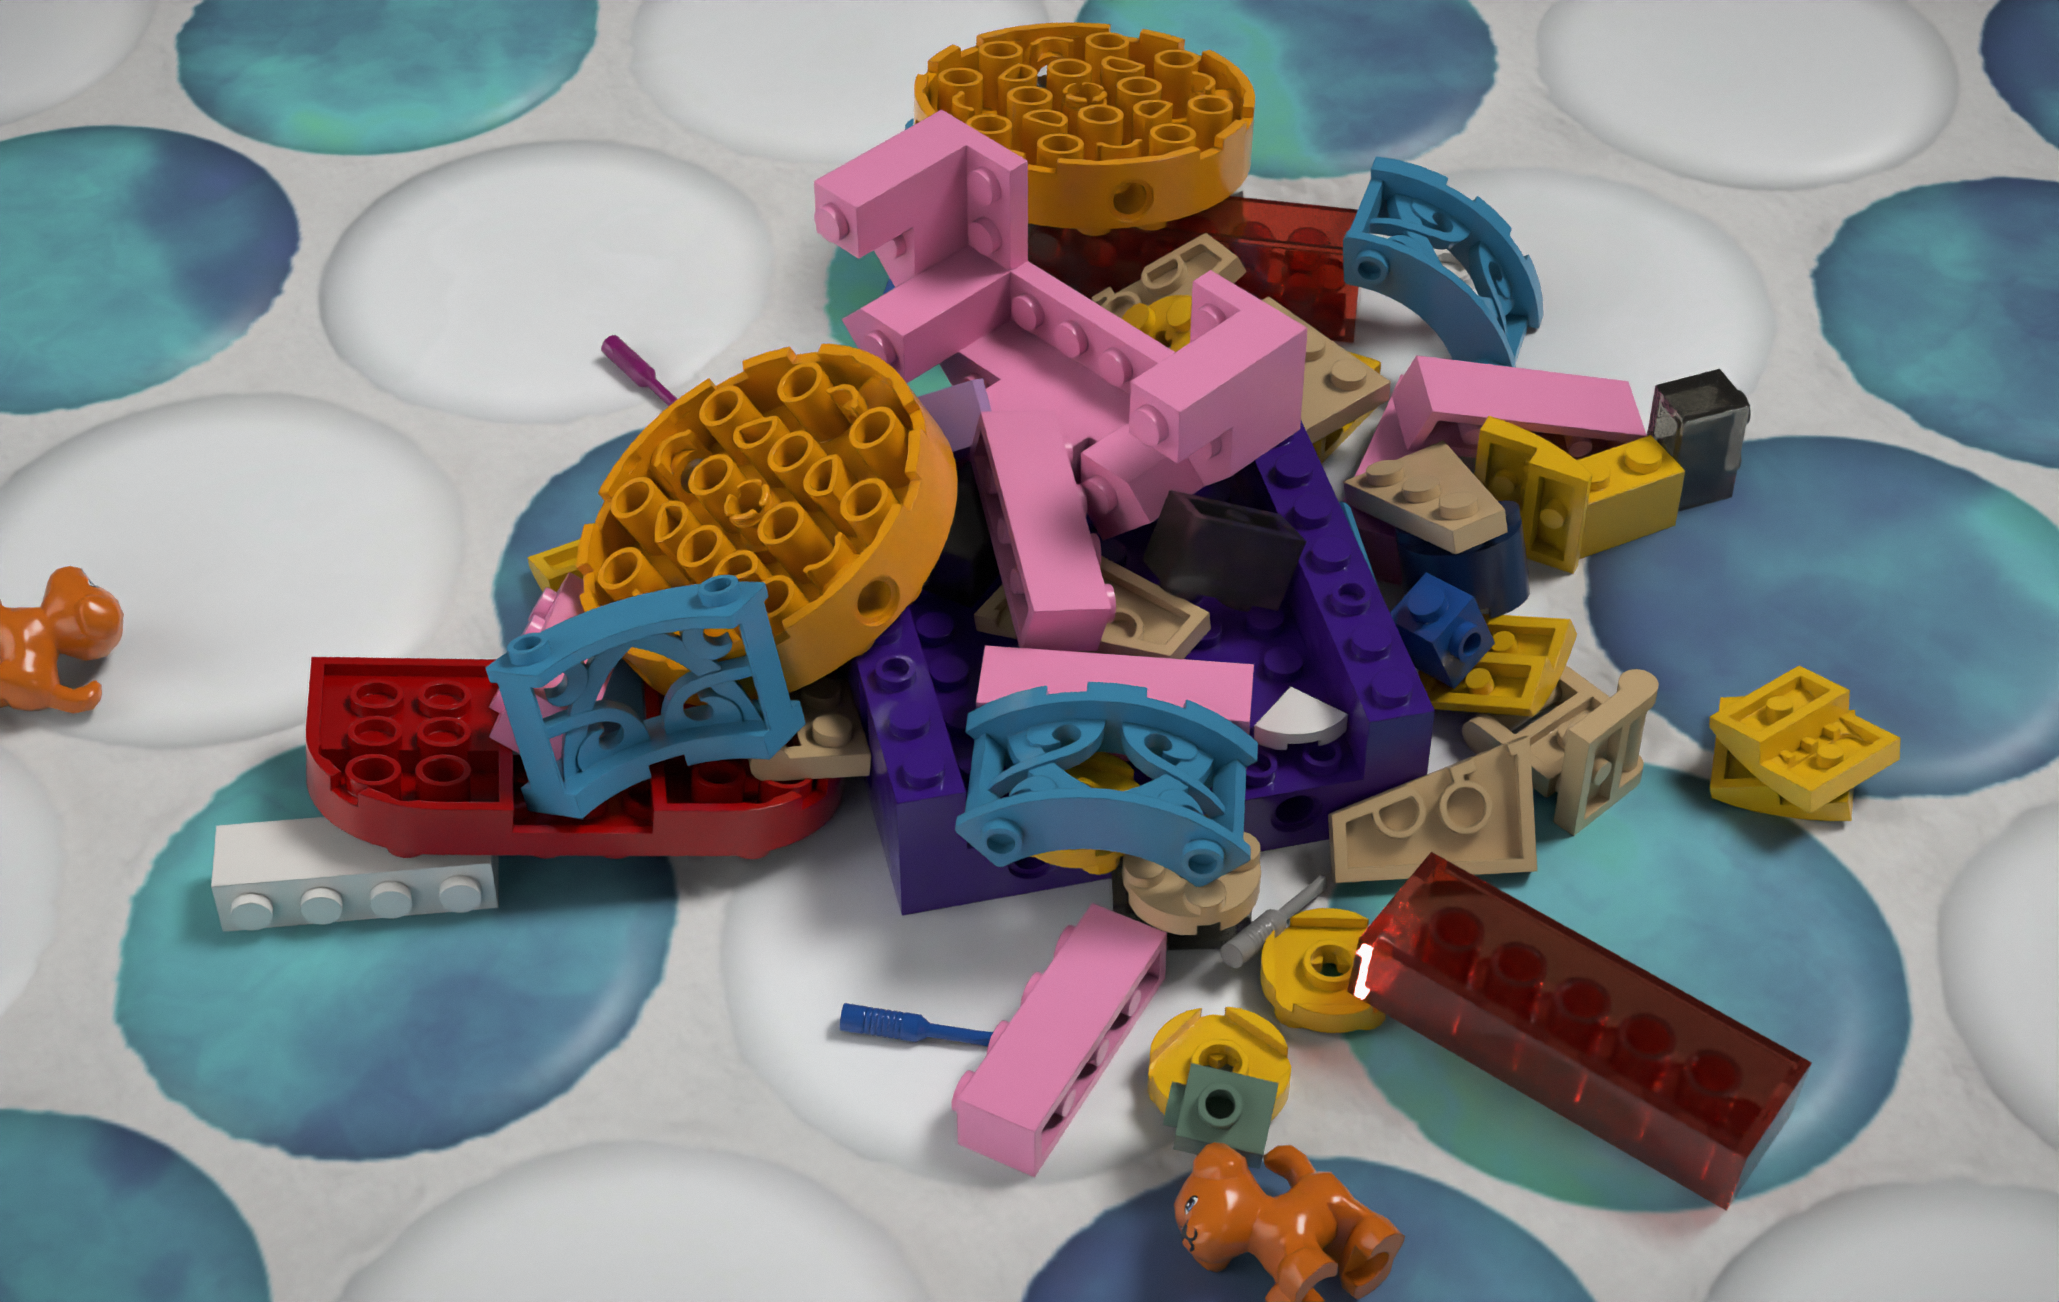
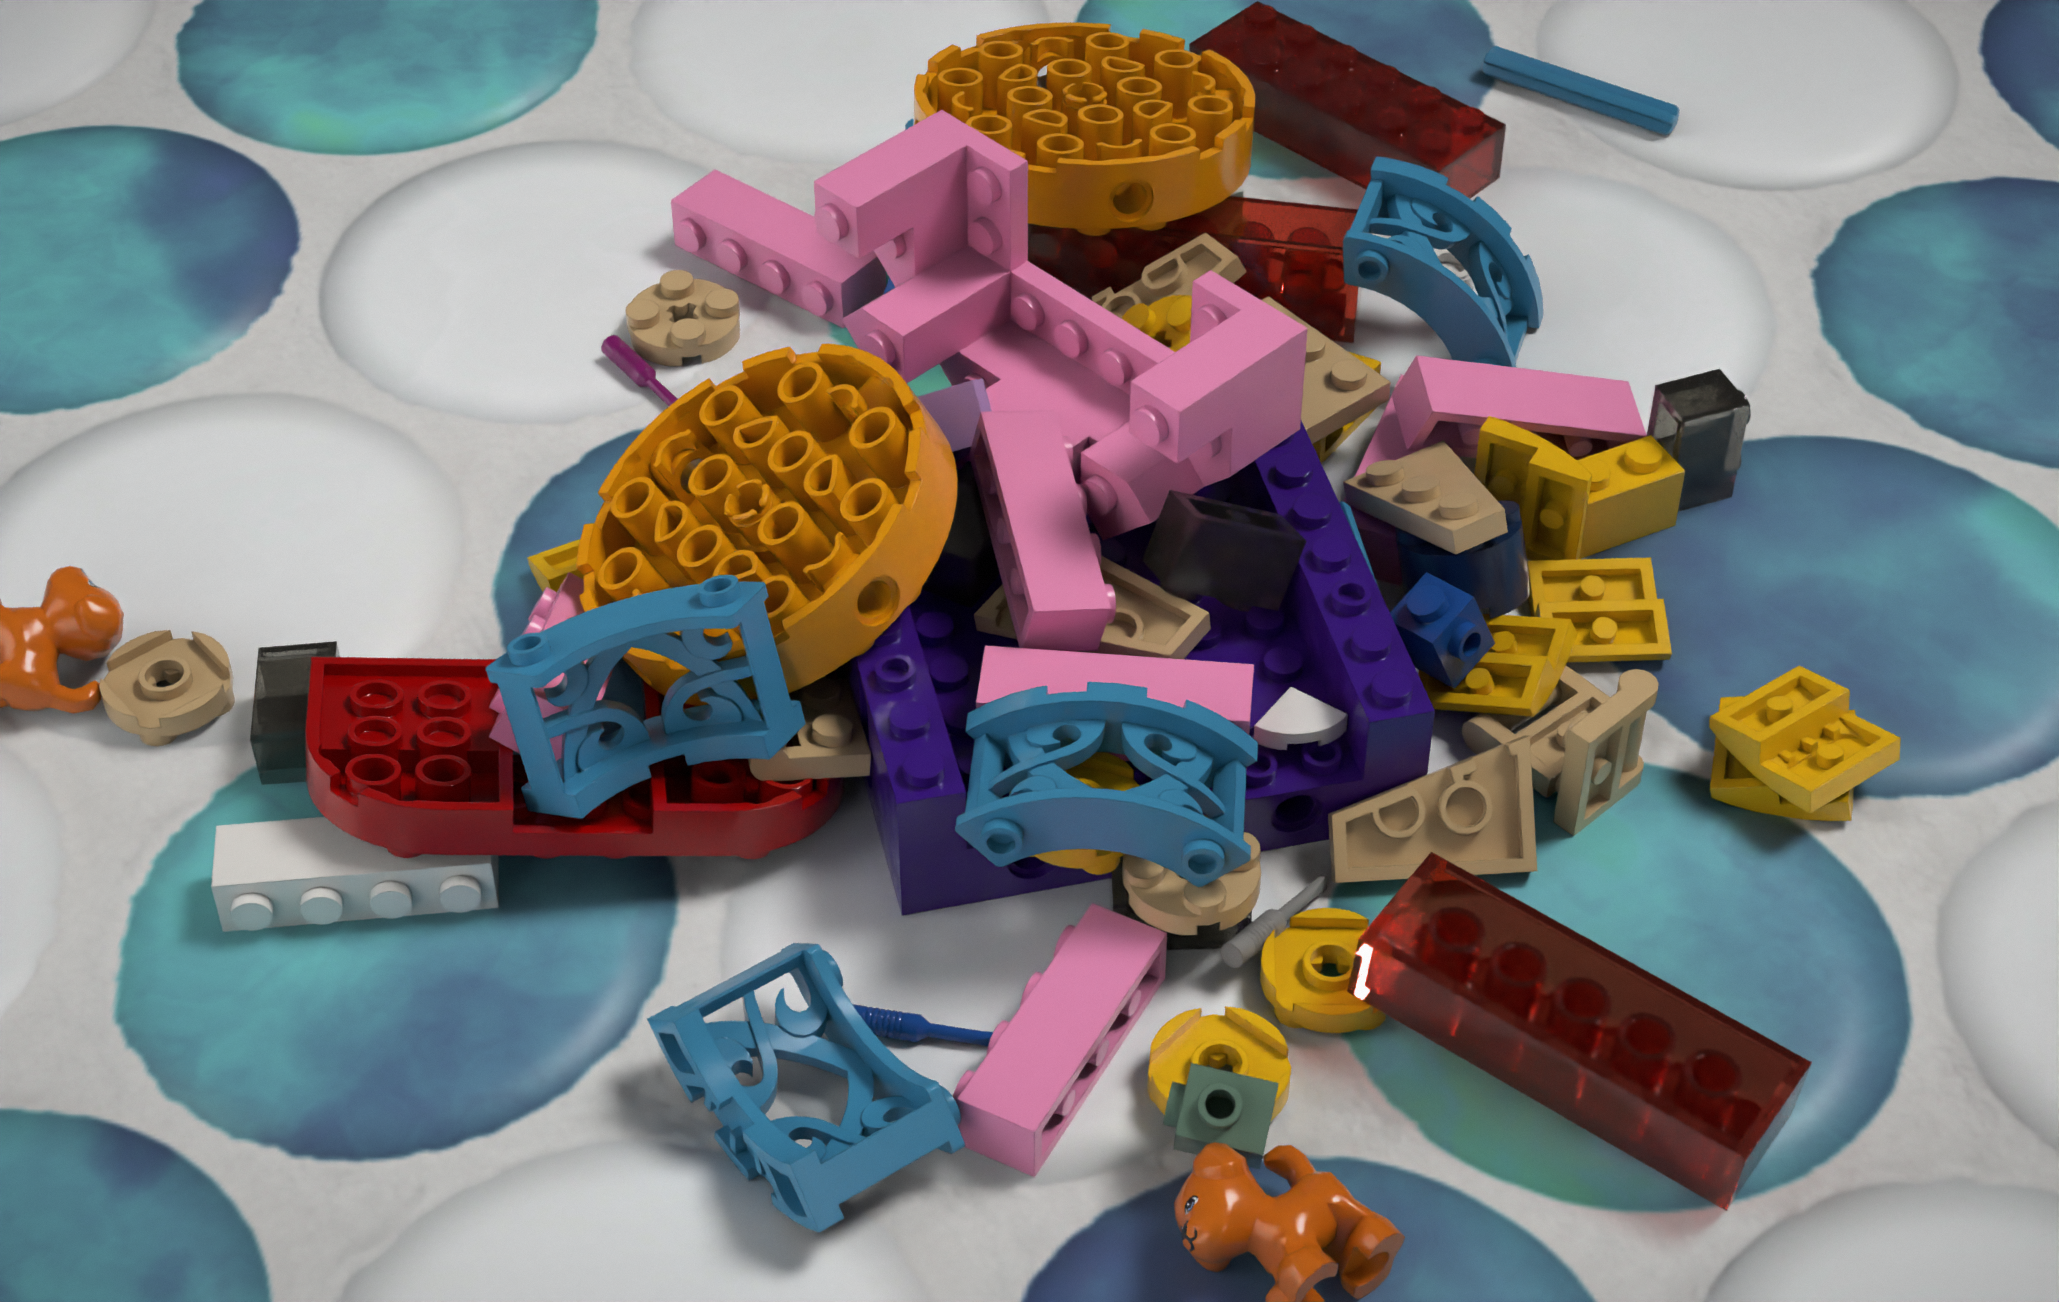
(162, 713): none -> tan plate
(281, 709): none -> clear smoke brick
(683, 320): none -> tan plate
(773, 247): none -> bright pink brick
(865, 1145): none -> dark azure fence
(1349, 107): none -> clear red brick
(1581, 90): none -> dark azure axle
(1608, 603): none -> yellow slope

